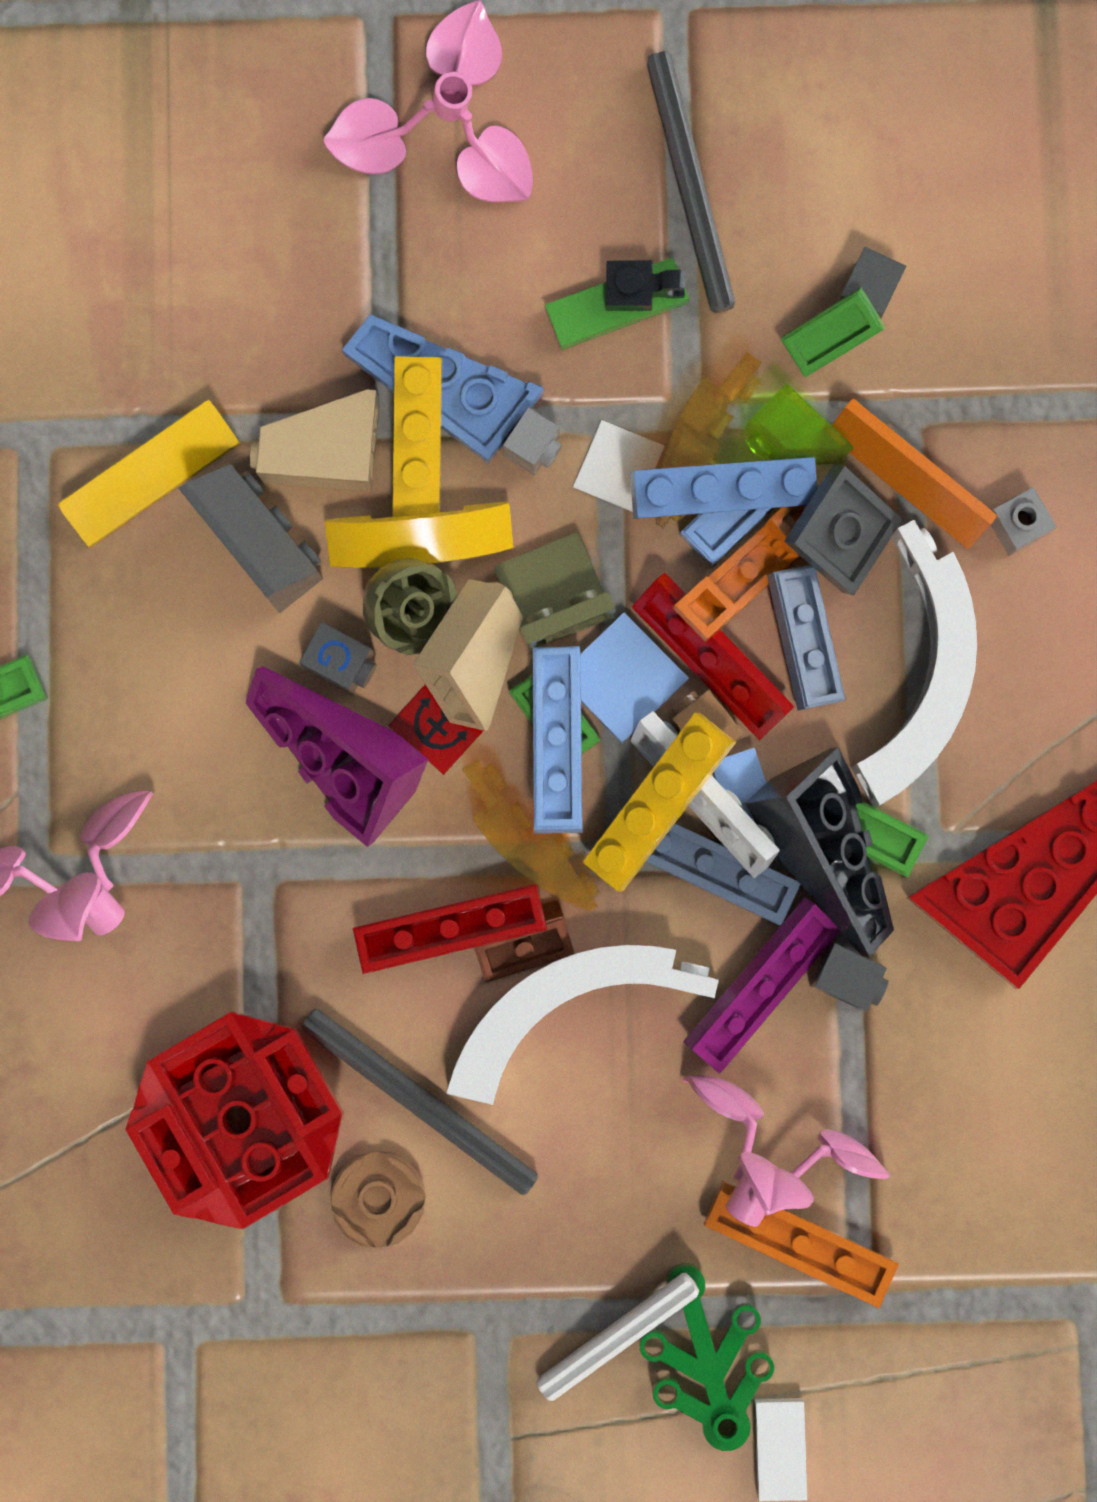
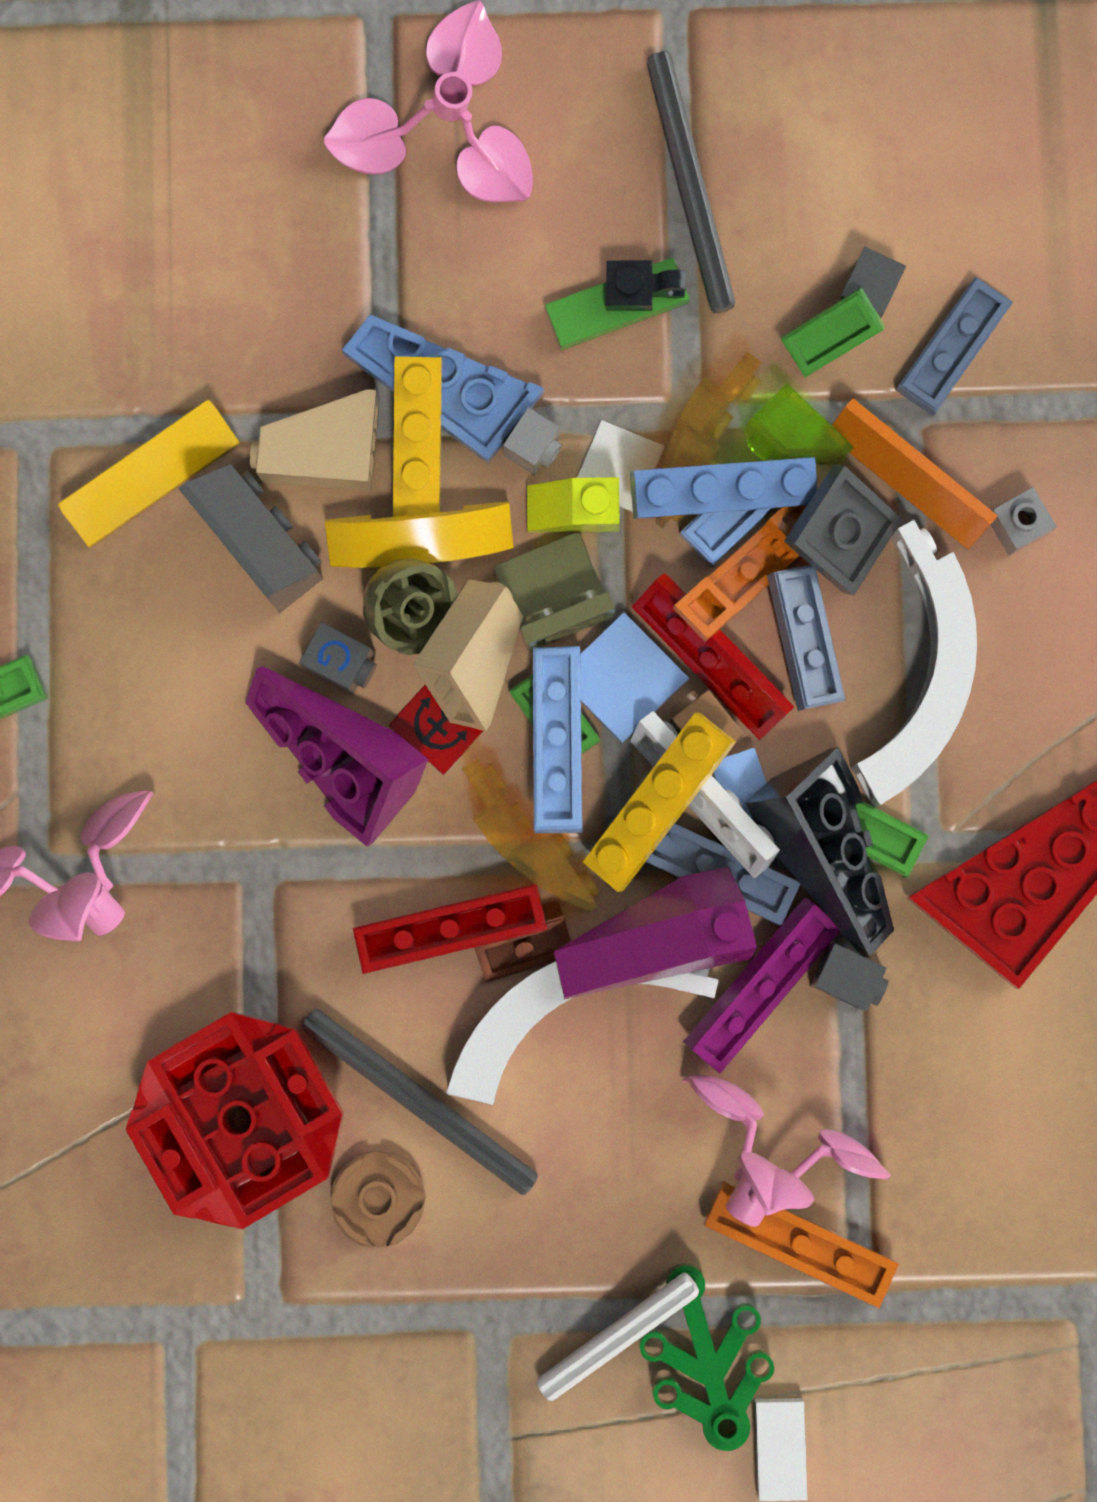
(574, 505): none -> neon yellow slope
(673, 932): none -> magenta wedge
(954, 346): none -> sand blue tile

